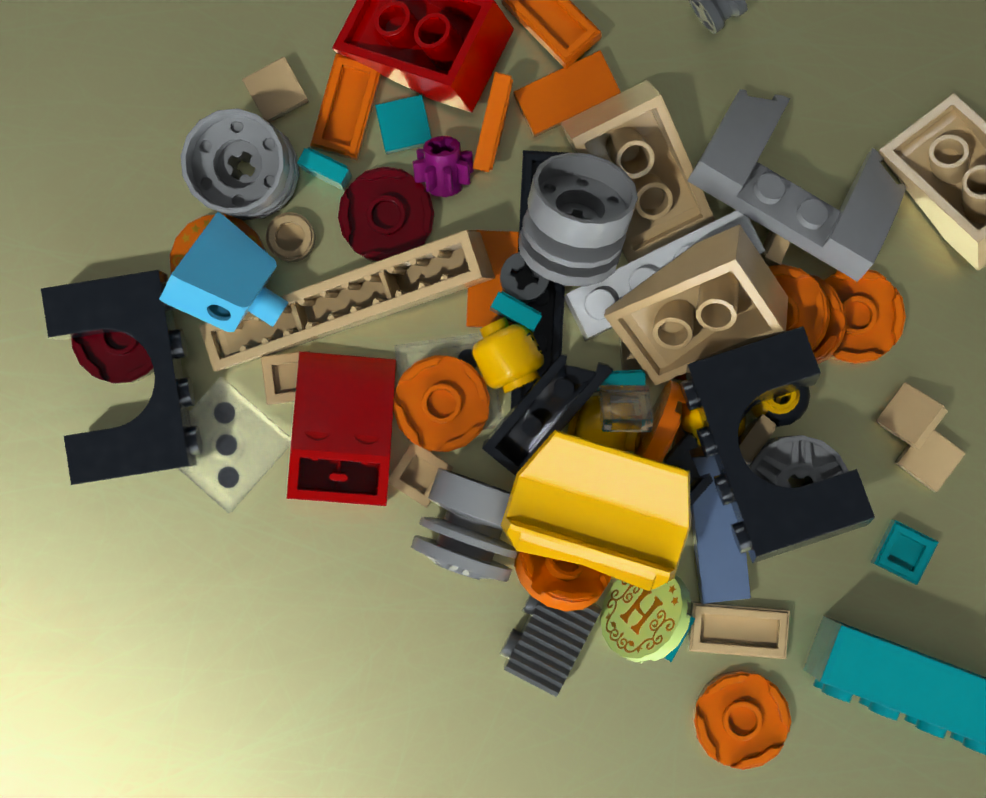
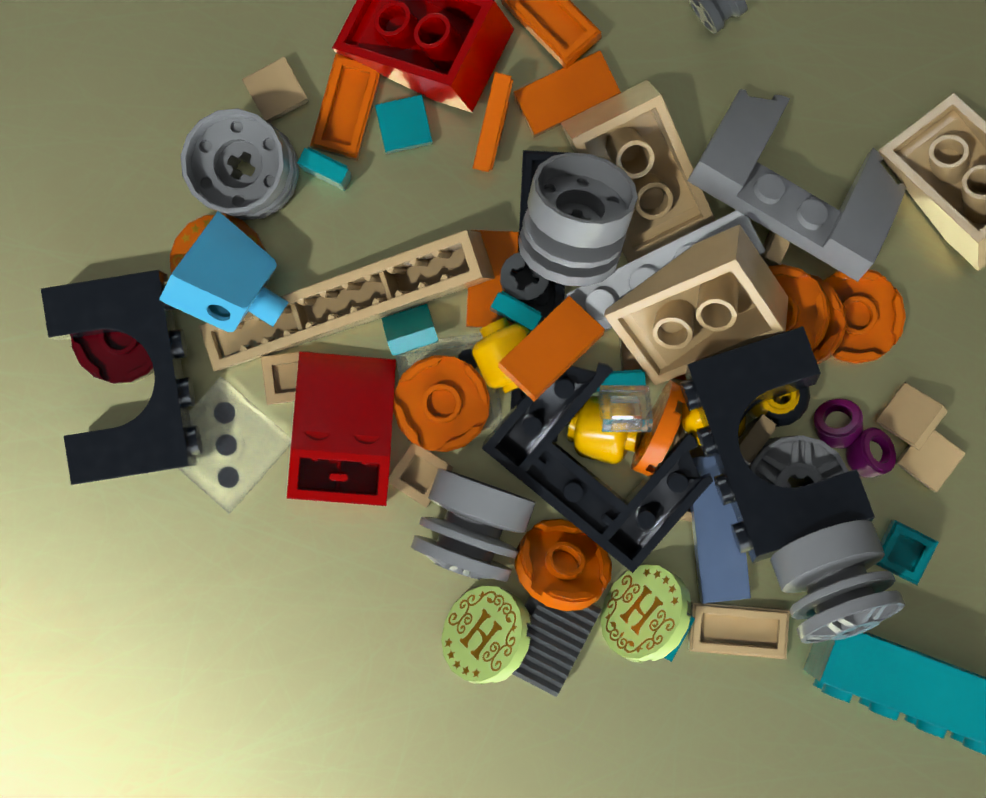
(290, 237): tan tile -> none
(385, 213): dark red tile -> none
(409, 329): none -> teal tile
(443, 166): magenta gear -> none
(486, 635): none -> yellowish green tile
(551, 348): none -> orange tile
(601, 510): yellow helmet -> none
(741, 719): orange tile -> none
(833, 572): none -> light grey wheel
(838, 437): none -> magenta piece
(860, 457): none -> magenta piece

